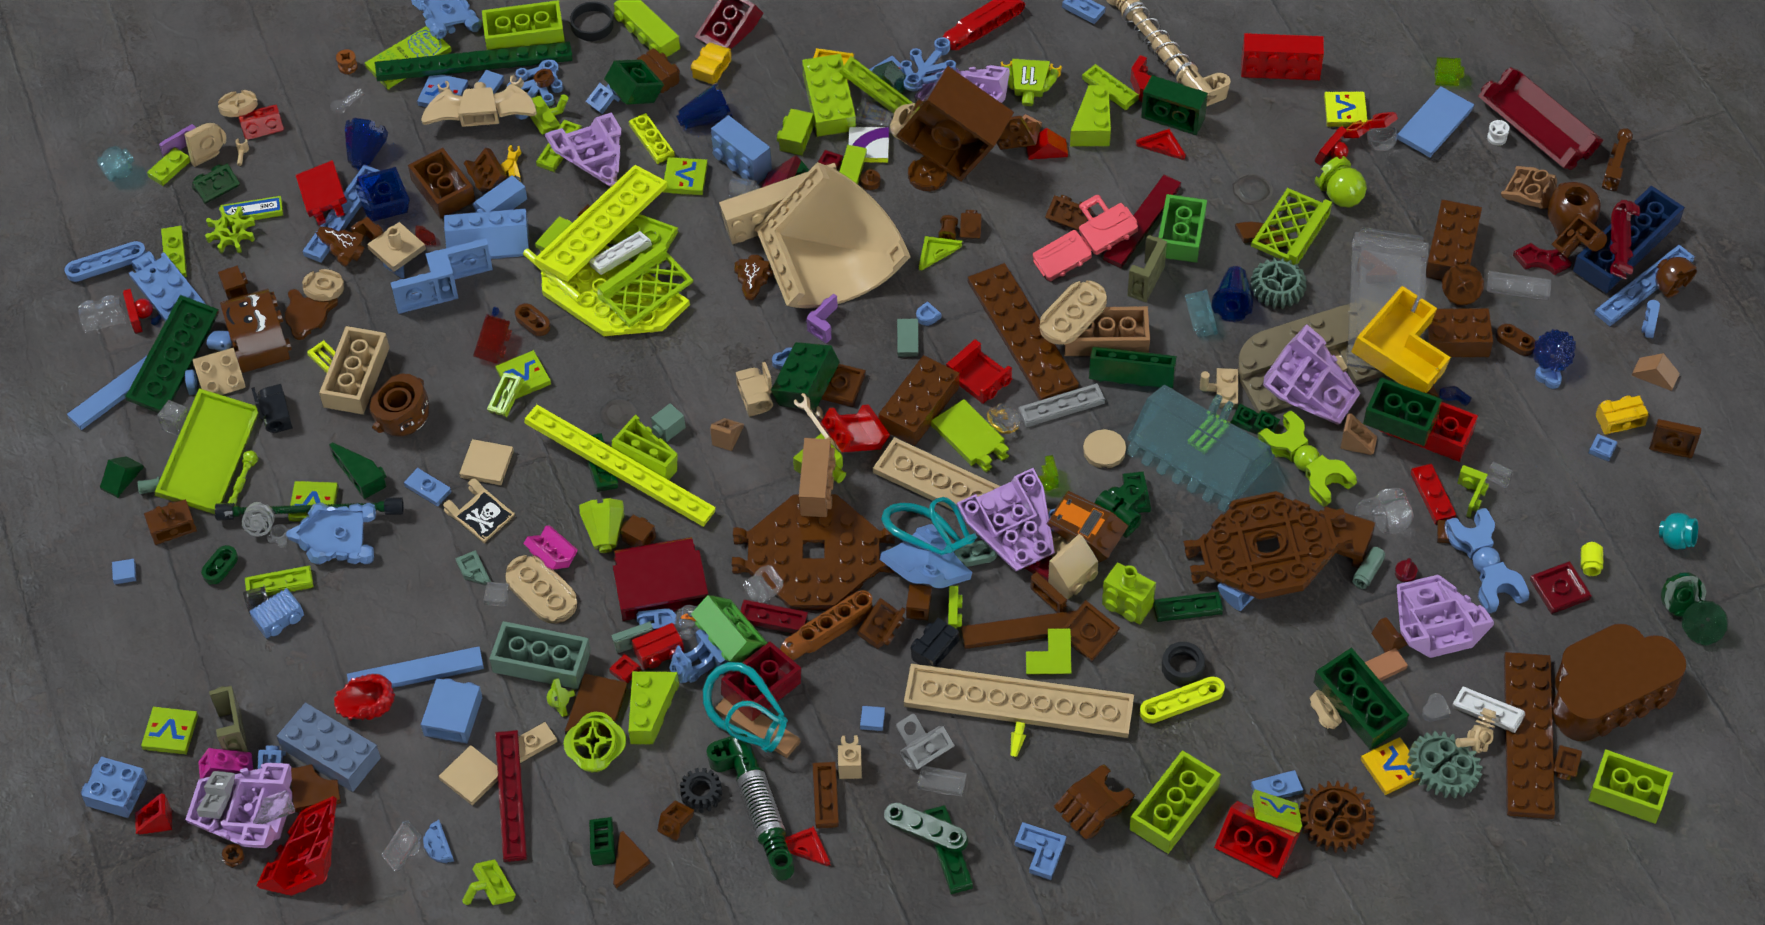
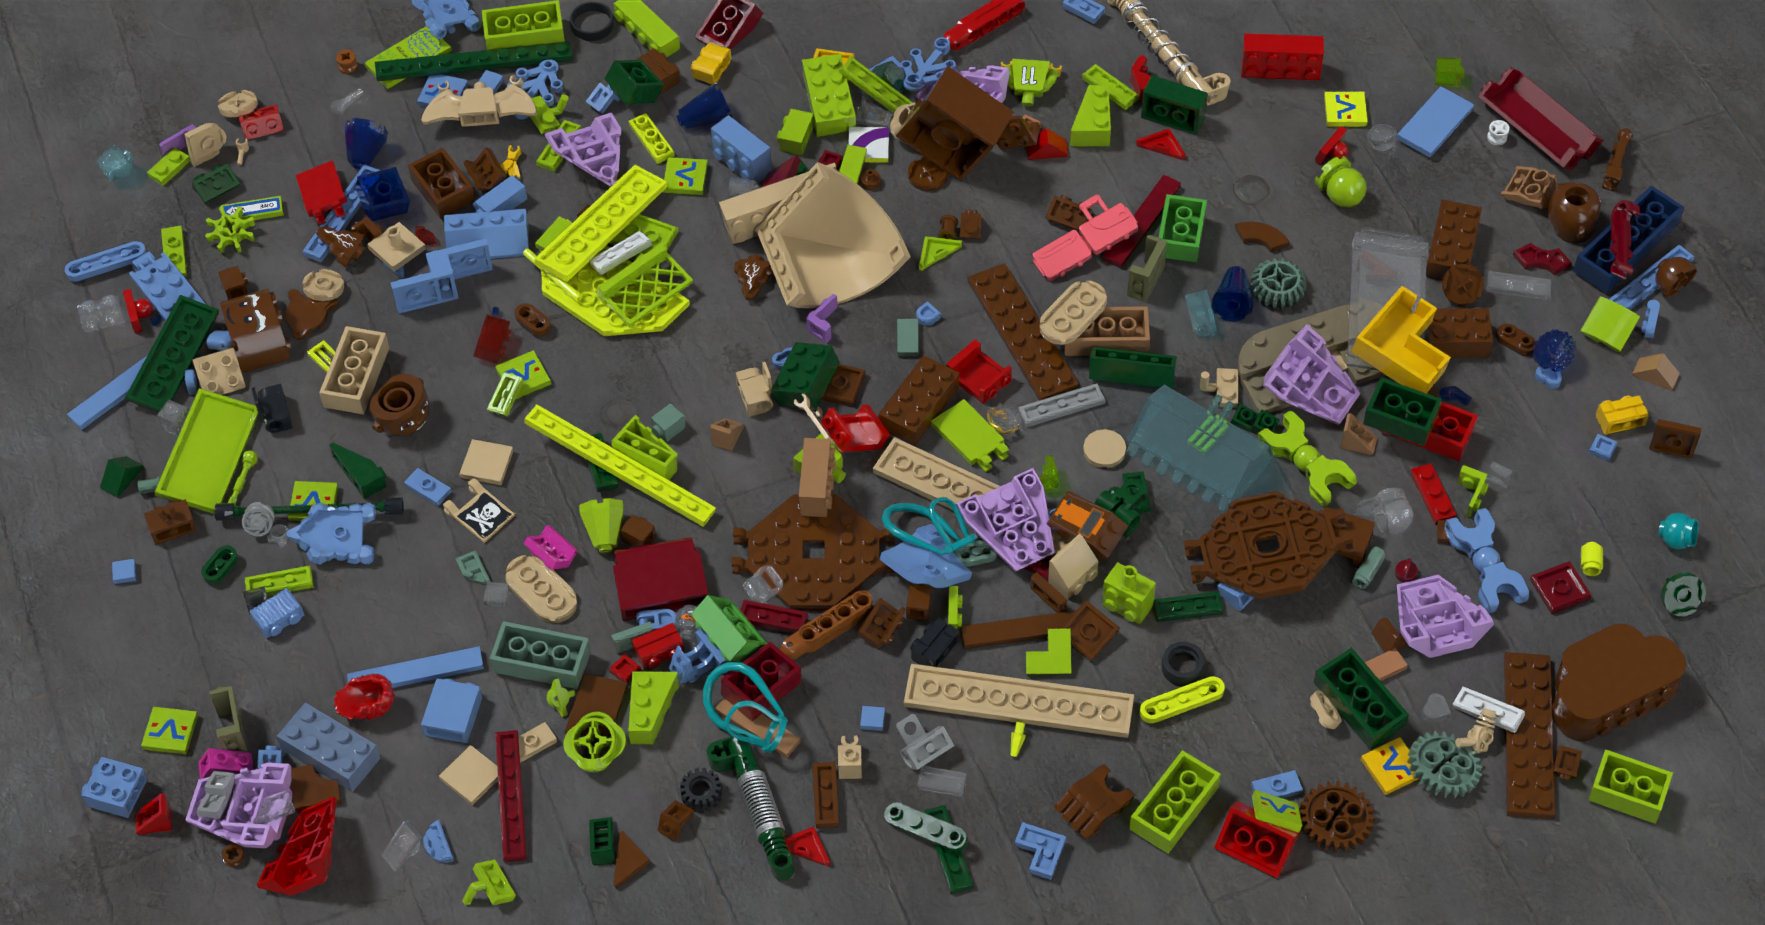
(544, 78): reddish brown tile -> none
(1308, 231): lime fence -> none
(1379, 120): red tile -> none
(1580, 232): reddish brown brick -> none
(1609, 324): none -> lime slope
(1712, 630): clear green plate -> none

